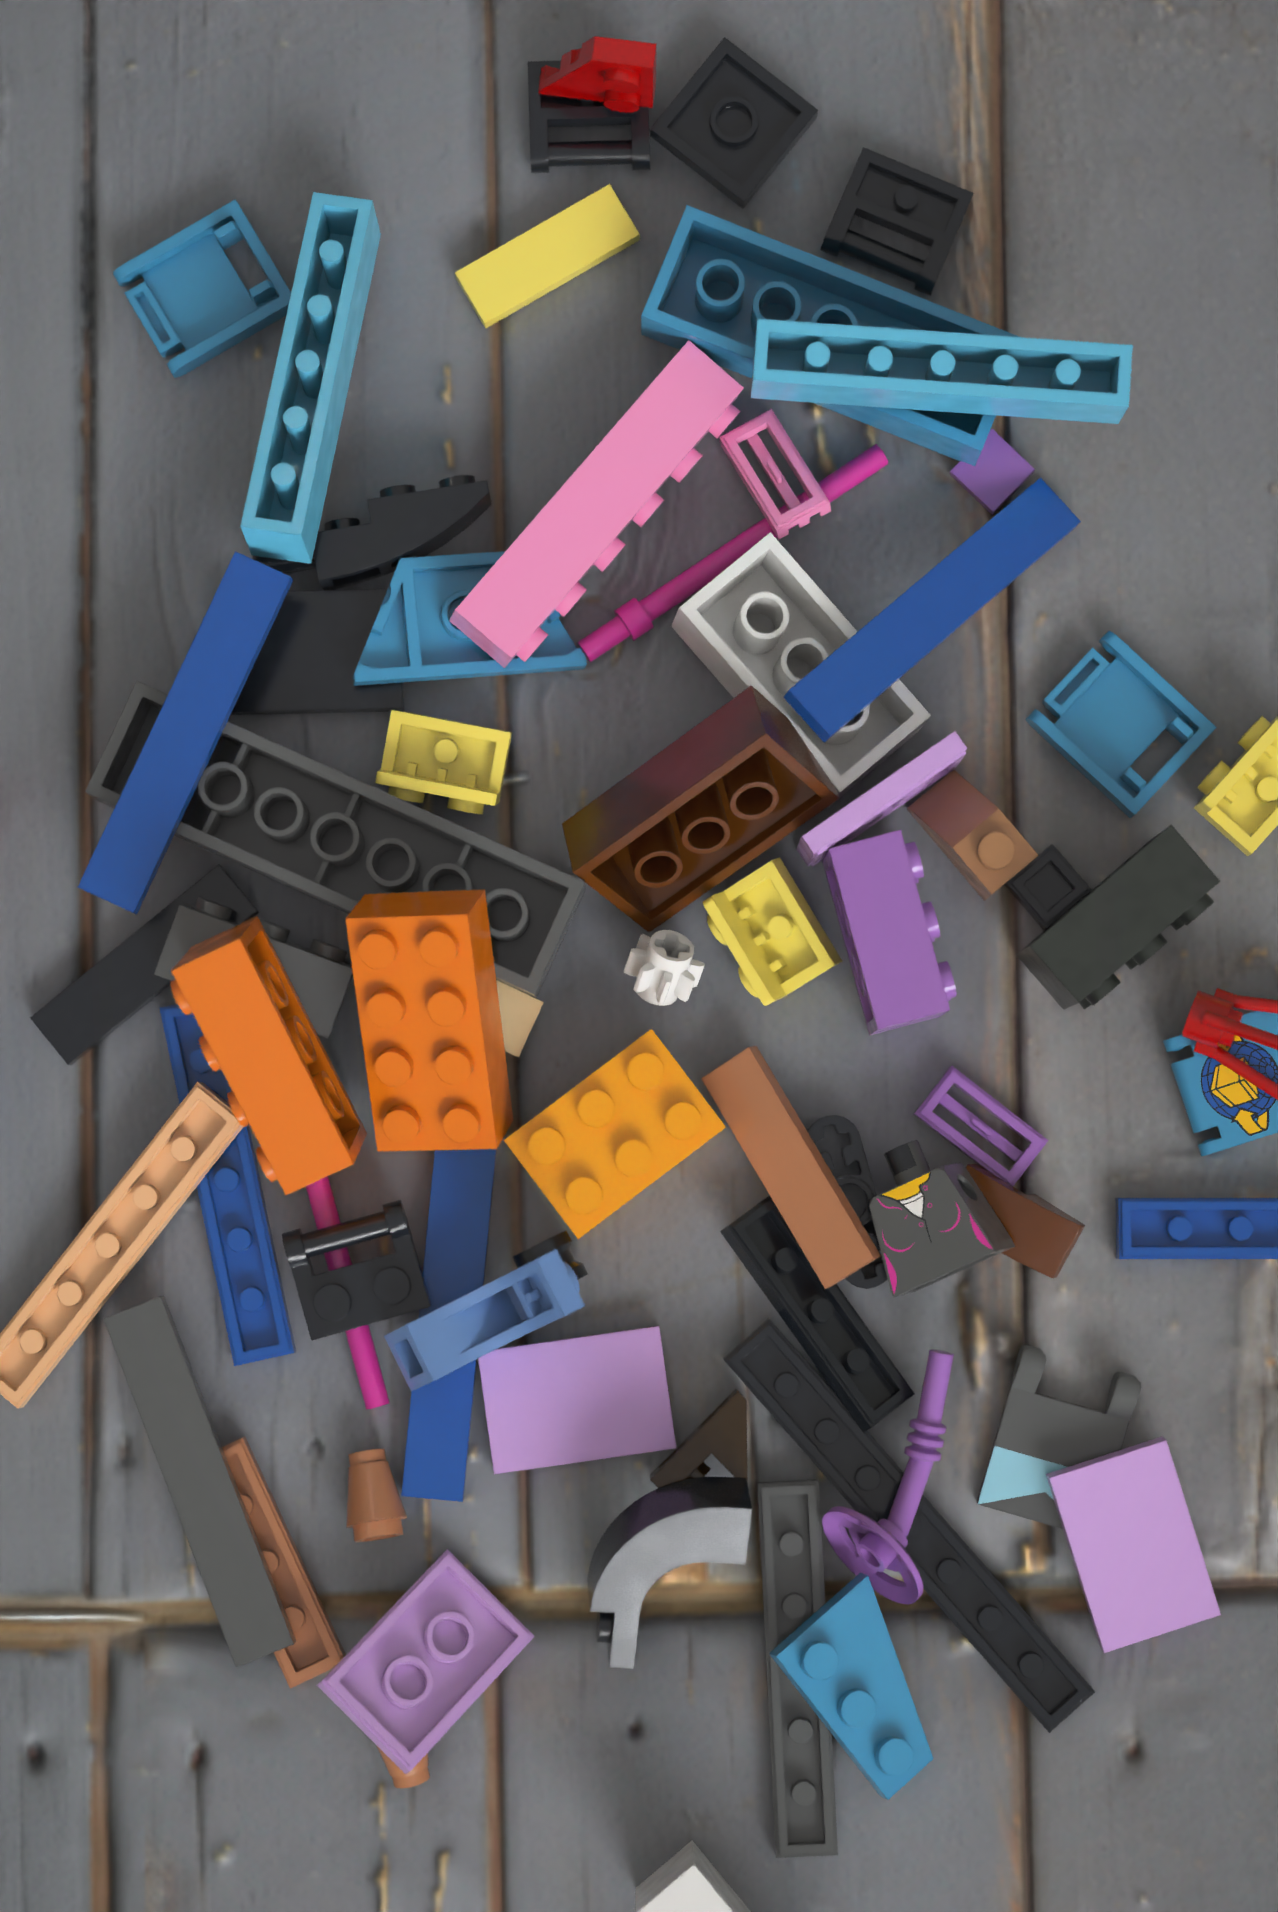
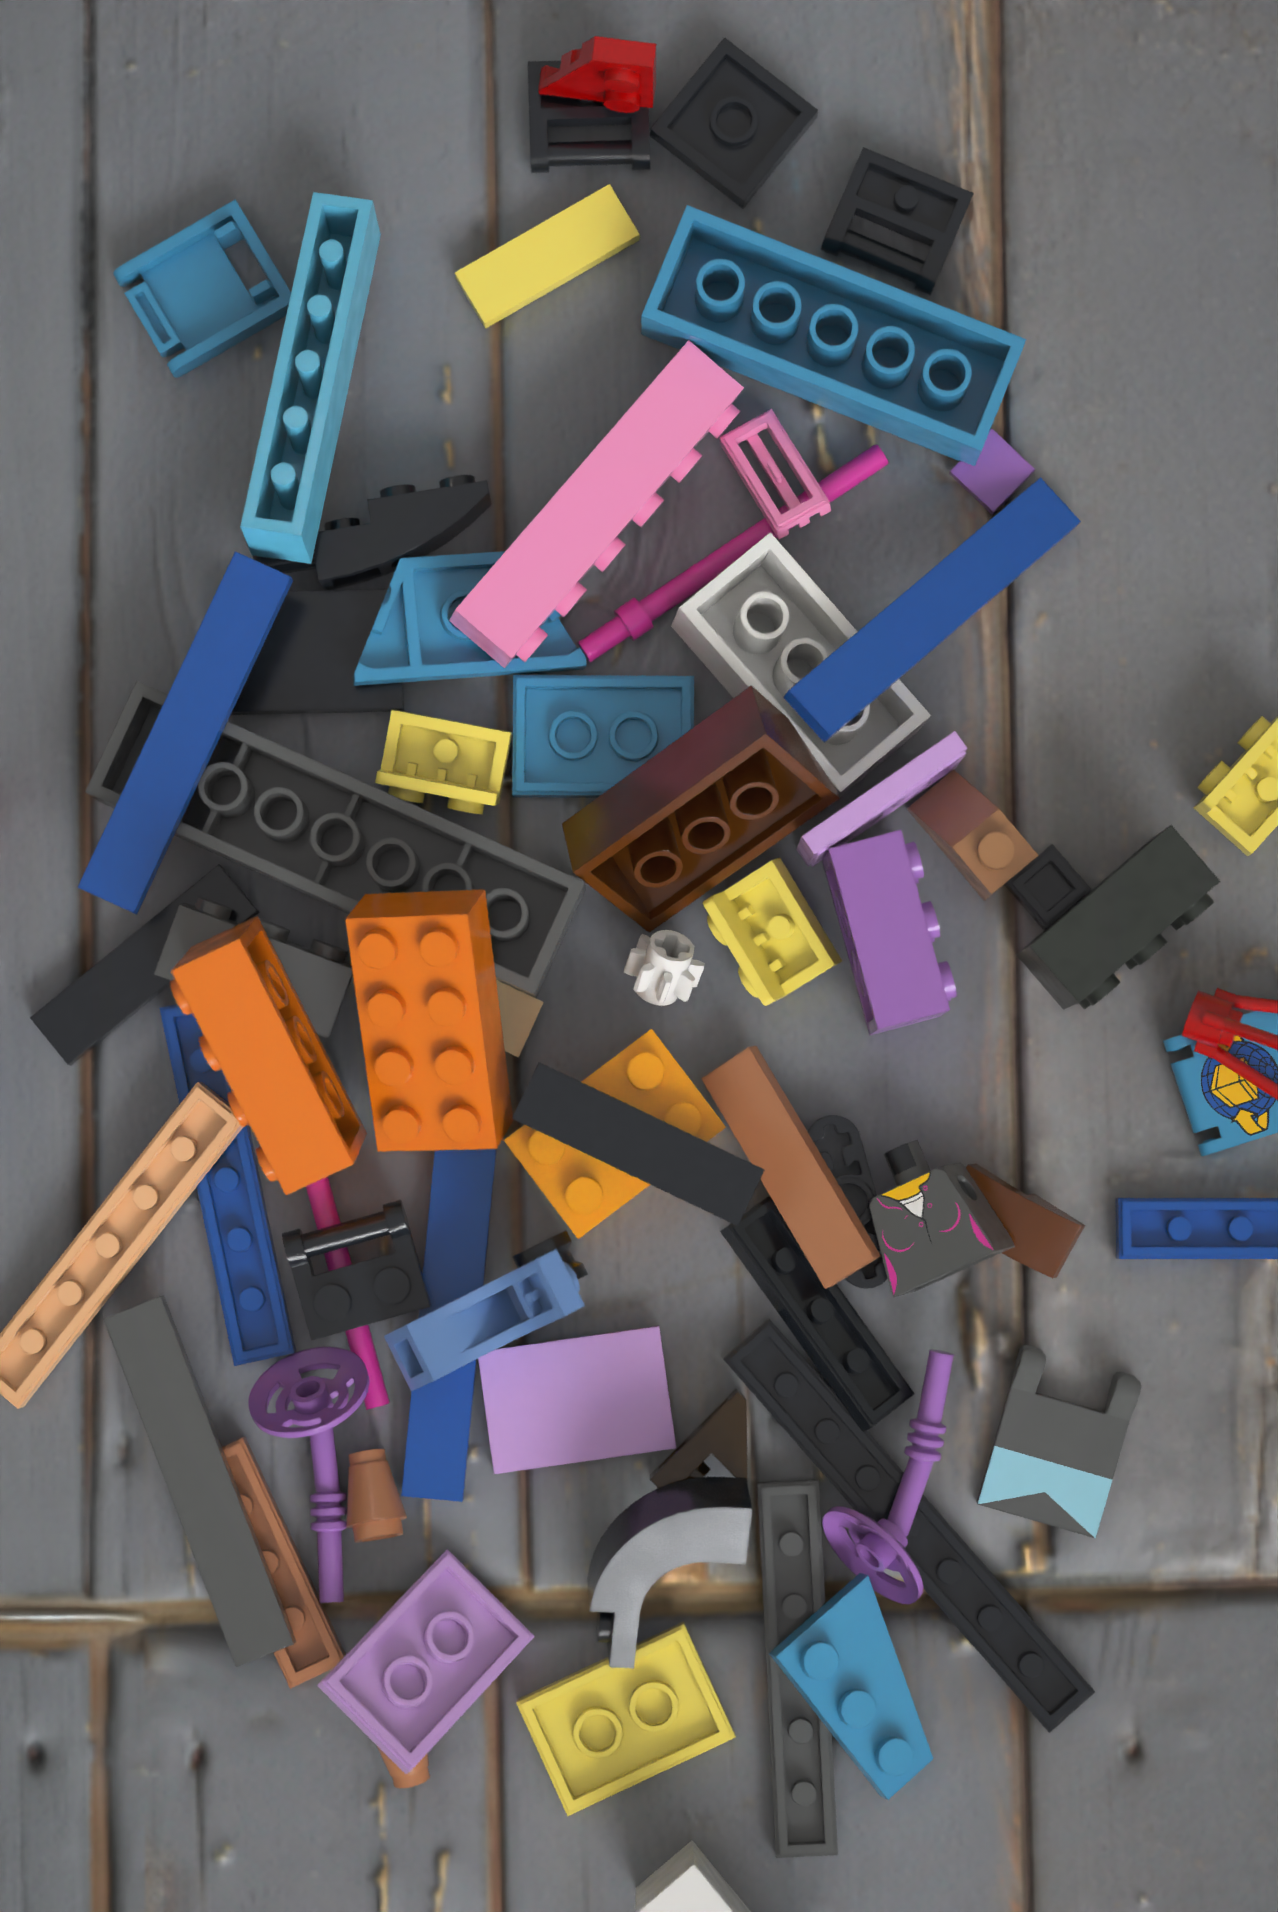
(318, 1415): none -> medium lavender dish
(592, 730): none -> dark azure tile
(625, 1724): none -> light yellow tile
(638, 1144): none -> black tile
(939, 1095): medium lavender tile -> none
(941, 371): medium azure brick -> none
(1113, 716): dark azure container -> none
(1133, 1544): lavender tile -> none

